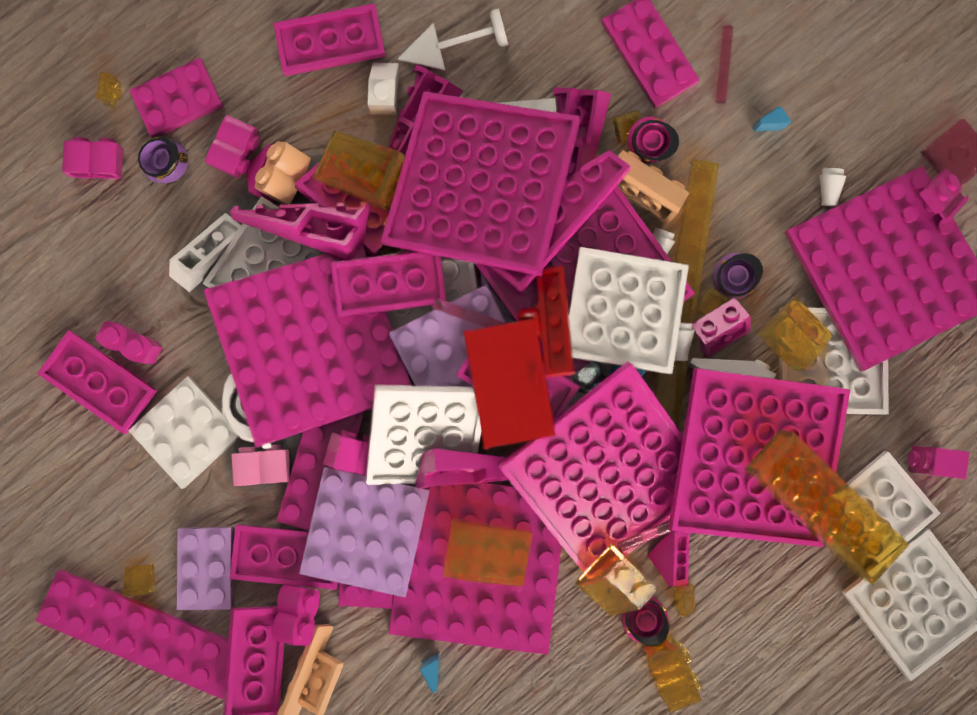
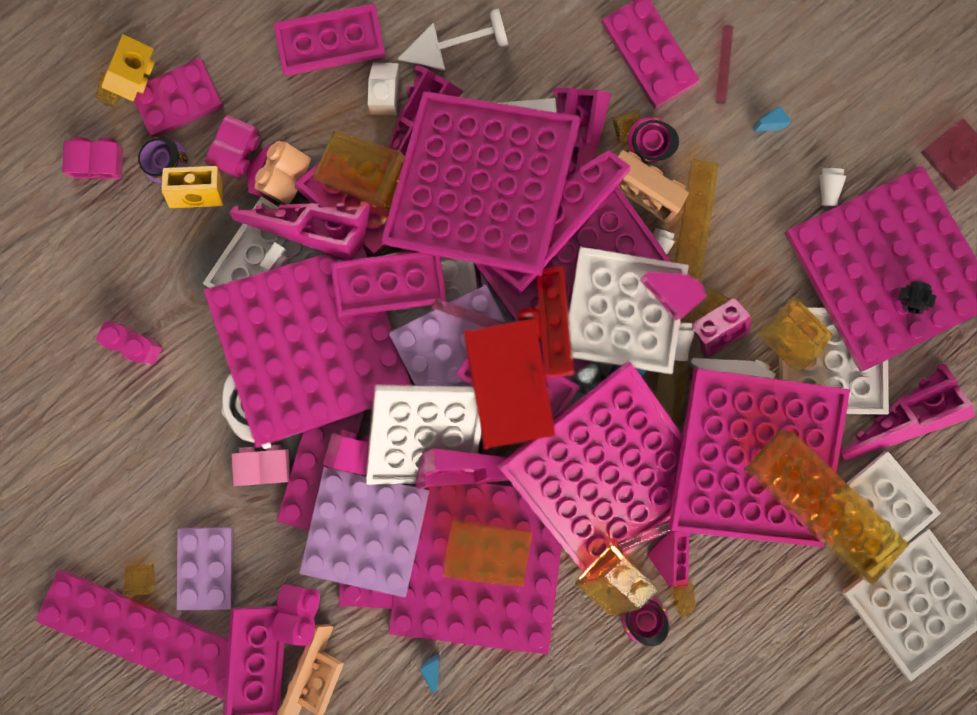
(97, 382): dark pink plate -> none
(128, 68): none -> yellow brick
(184, 432): white plate -> none
(192, 187): none -> yellow brick
(199, 257): white slope -> none
(272, 557): dark pink plate -> none
(275, 257): none -> white plate
(672, 675): clear yellow brick -> none
(674, 291): none -> dark pink slope
(737, 275): medium lavender piece -> none
(917, 297): none -> black gear
(929, 407): none -> dark pink wedge
(938, 462): dark pink brick -> none
(944, 195): dark pink plate -> none

